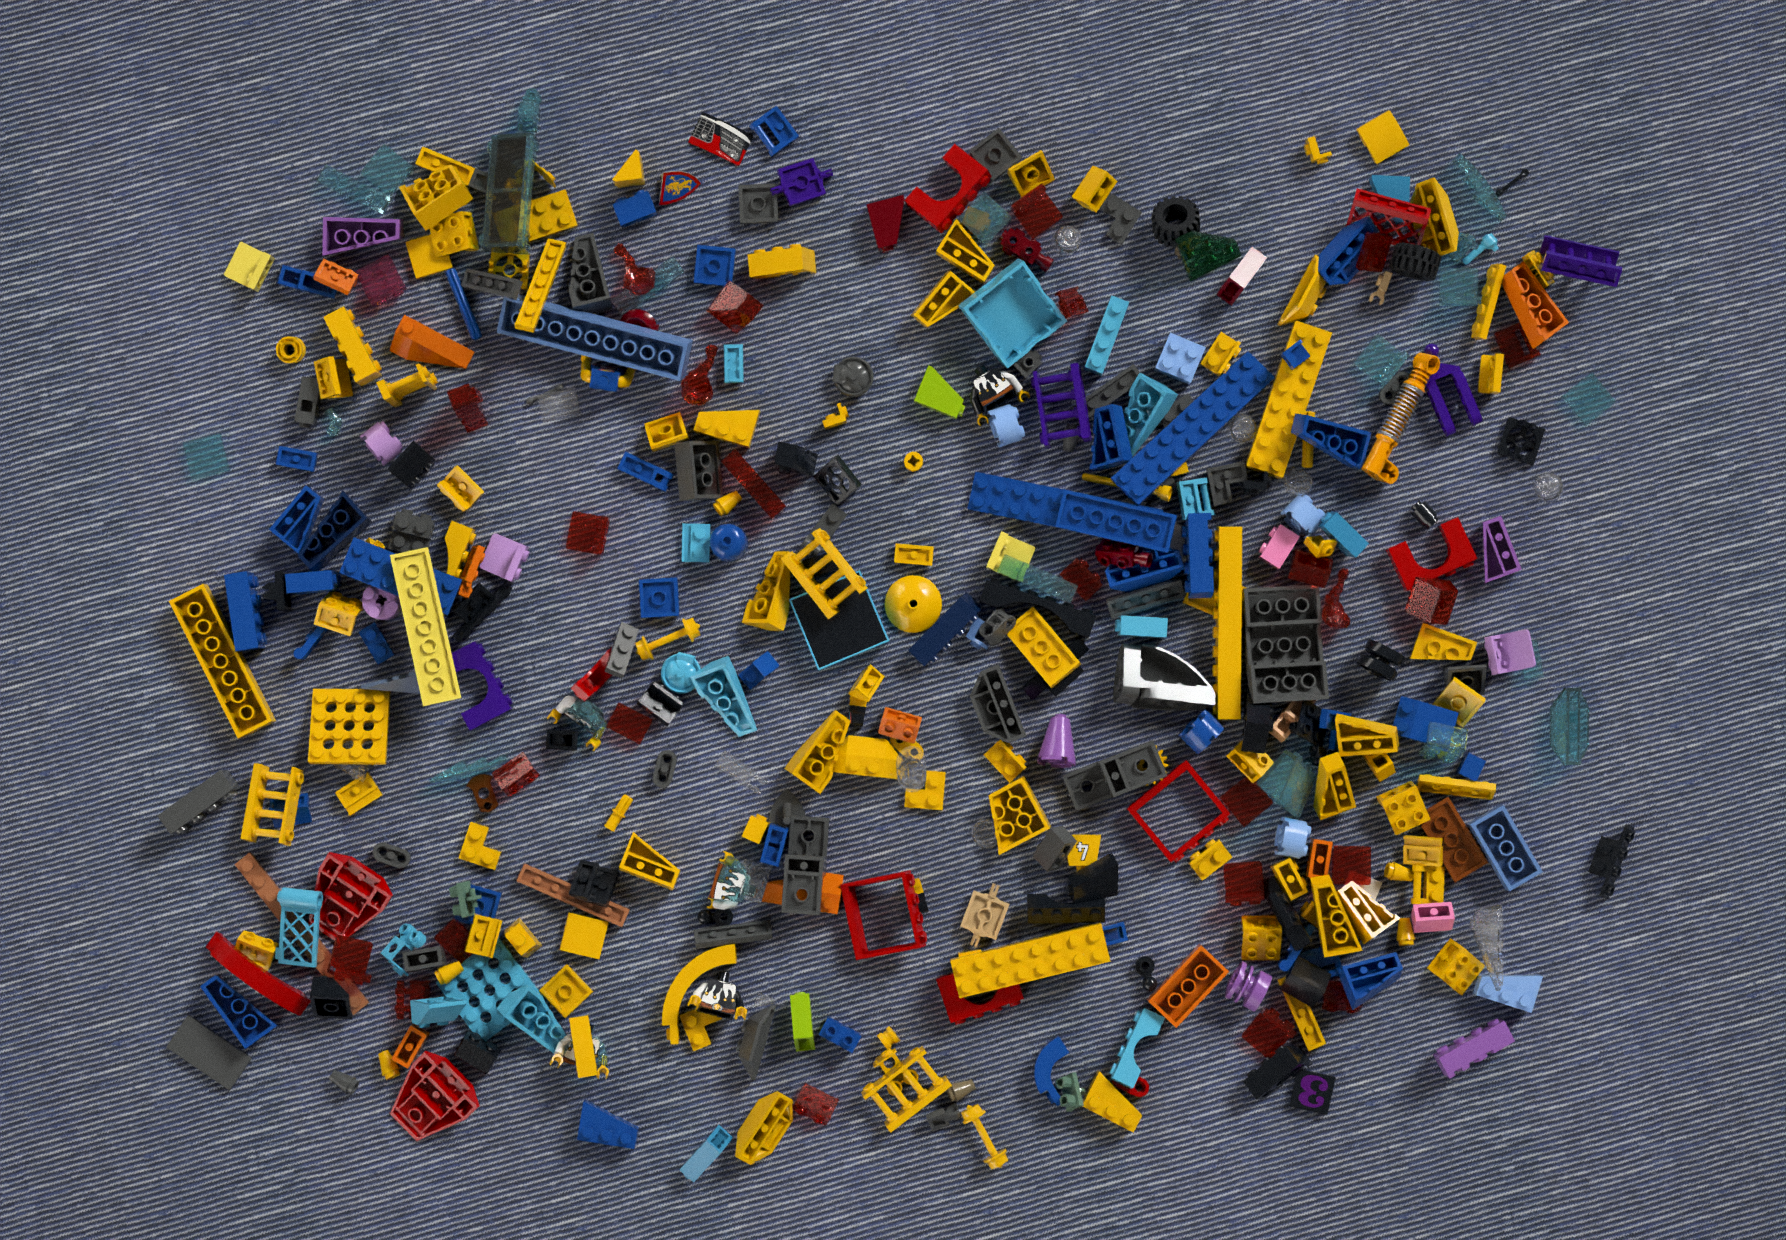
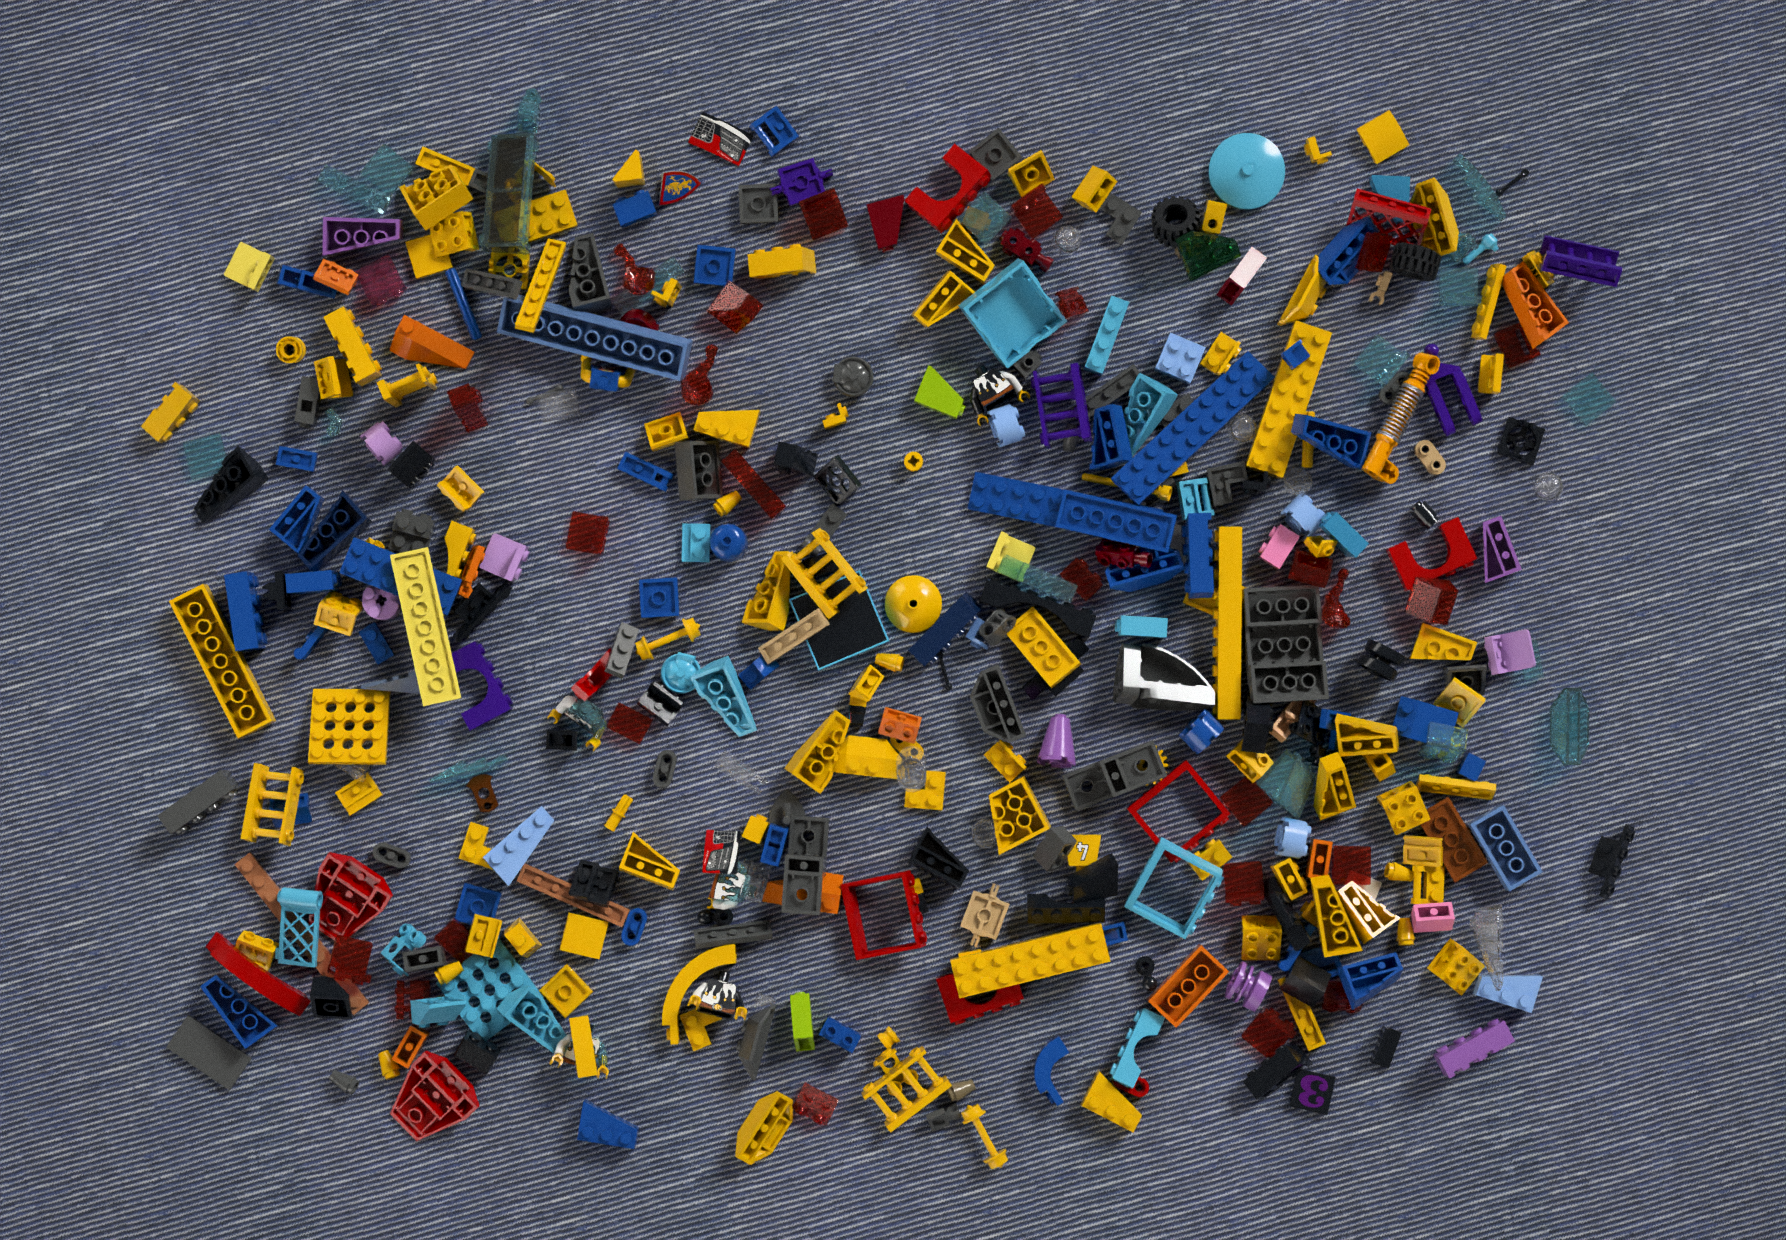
(170, 413): none -> yellow wedge
(235, 481): none -> black wedge
(467, 899): sand green hips -> none
(515, 774): clear red bracket -> none
(516, 847): none -> light blue wedge
(634, 926): none -> blue plate
(671, 290): none -> yellow bracket
(706, 1153): dark azure slope -> none
(721, 852): none -> sticker
(733, 363): medium azure plate -> none
(793, 636): none -> tan plate
(823, 214): none -> clear red slope
(890, 661): none -> yellow cone
(913, 554): yellow plate -> none
(936, 860): none -> black wedge
(948, 686): none -> black hinge
(1071, 1092): sand green hips -> none
(1145, 597): dark grey plate -> none
(1156, 917): none -> medium azure window
(1215, 211): none -> yellow torso
(1246, 171): none -> medium azure dish
(1385, 1047): none -> black panel
(1430, 457): none -> tan plate

